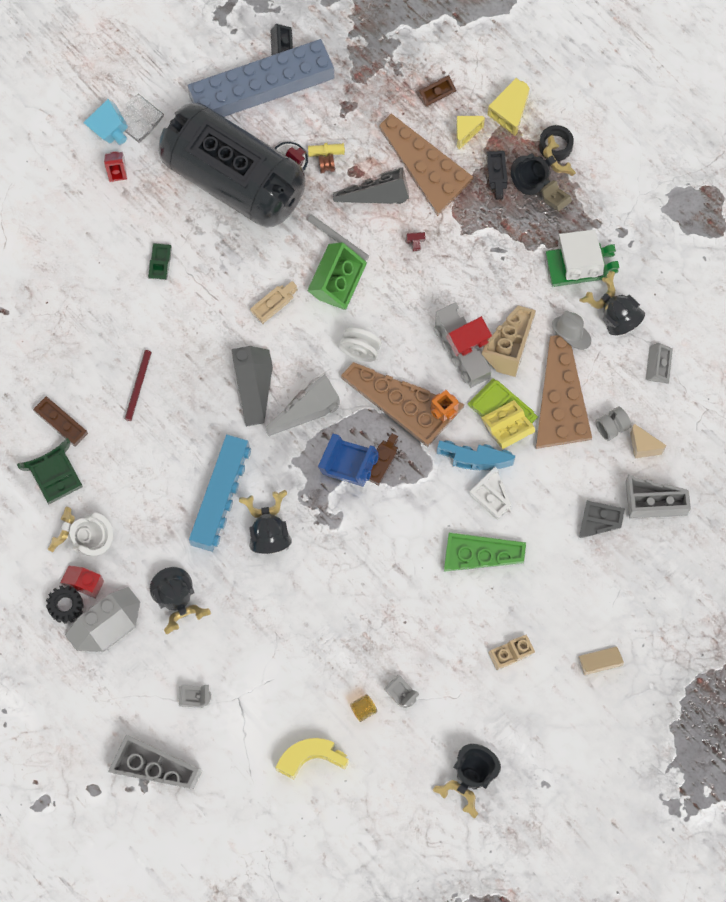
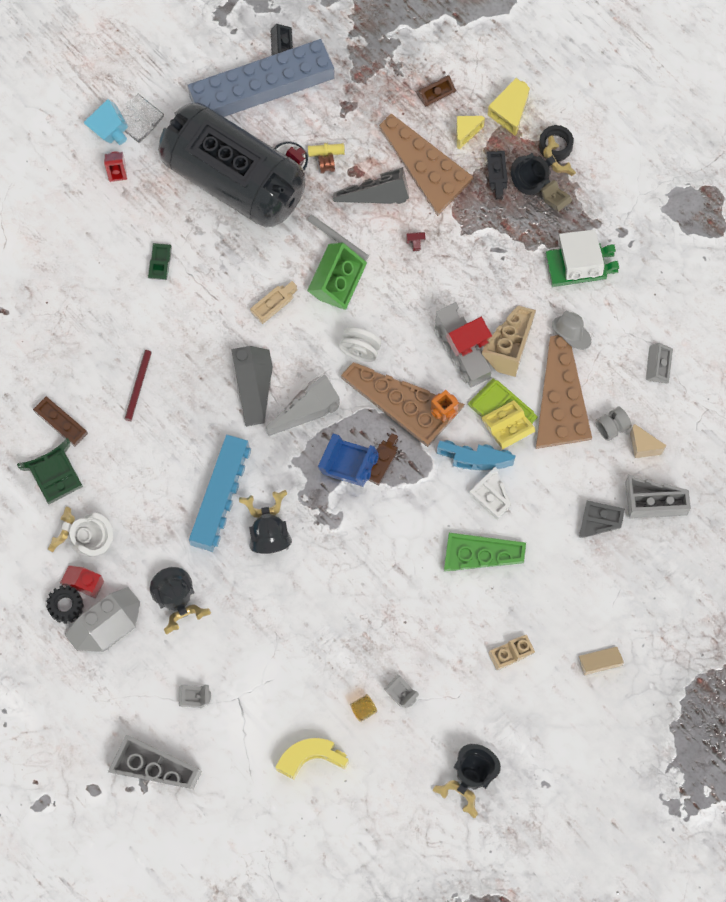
(620, 311): black helmet -> none

